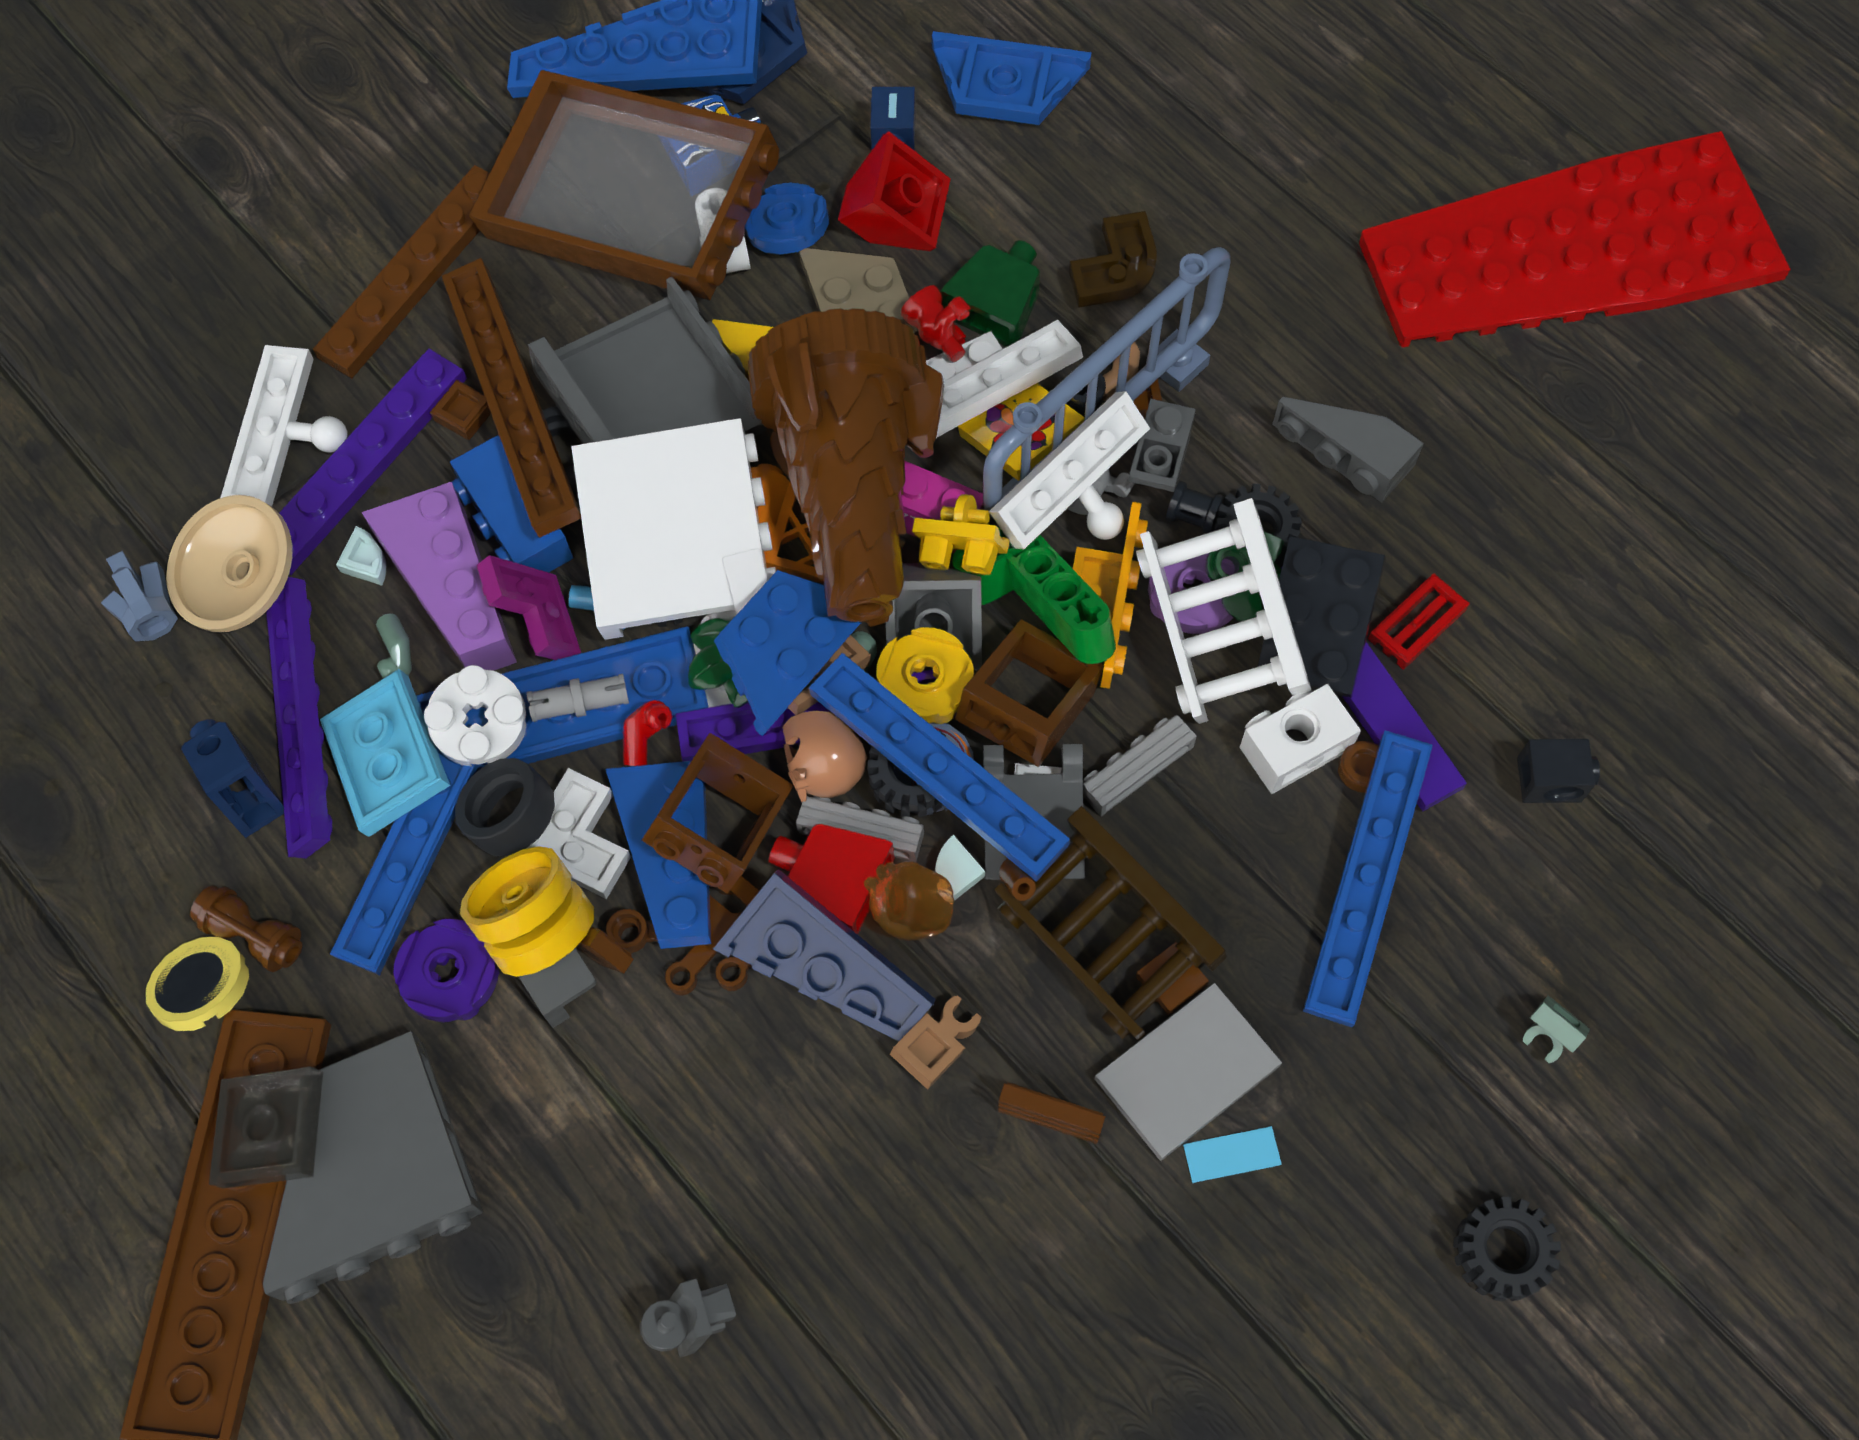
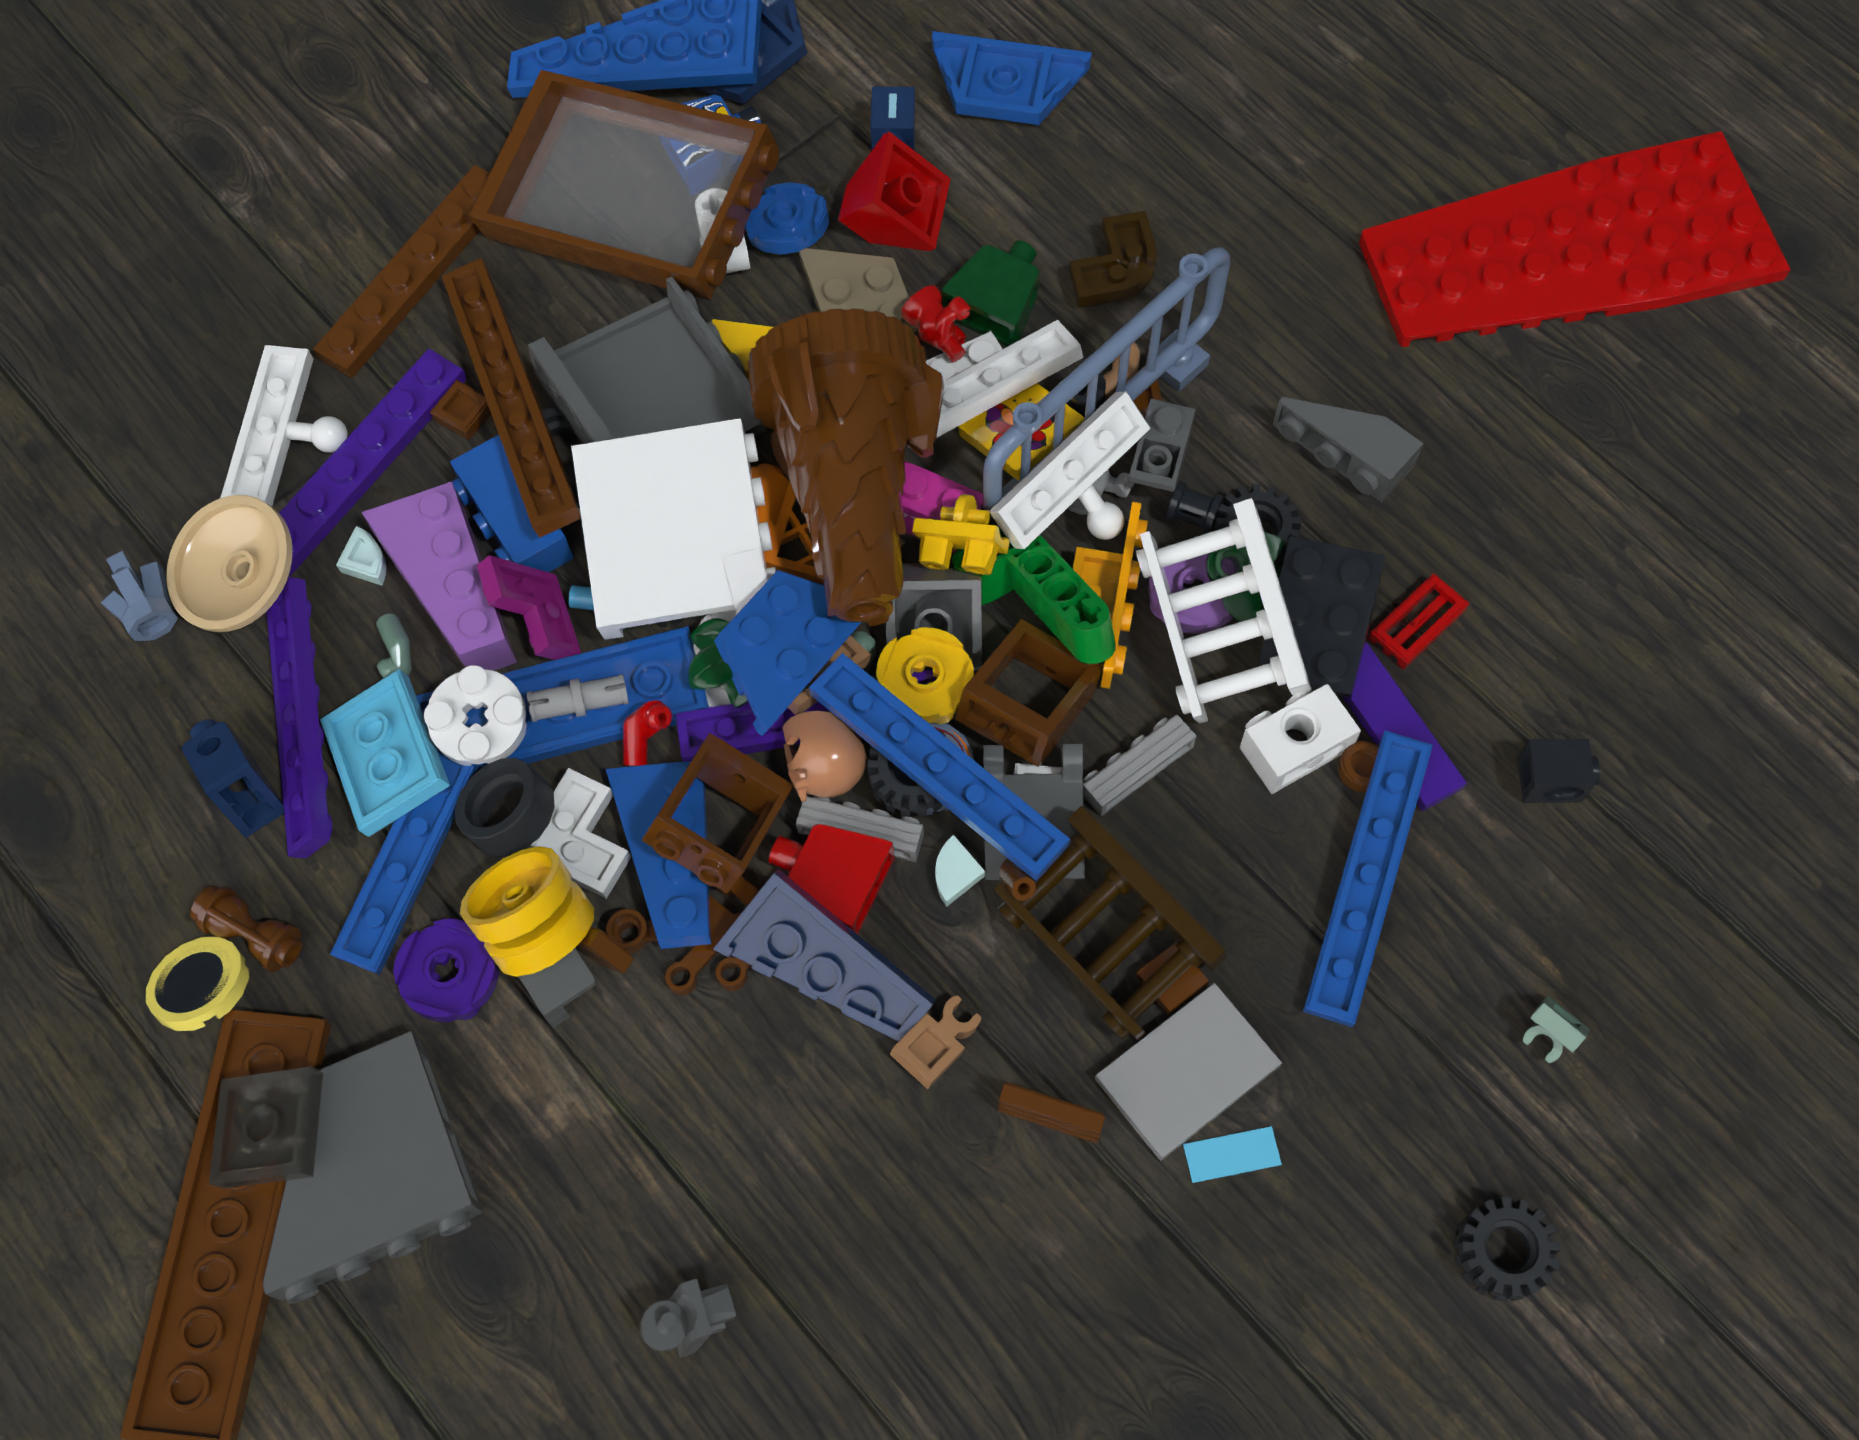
(910, 900): clear orange hair -> none

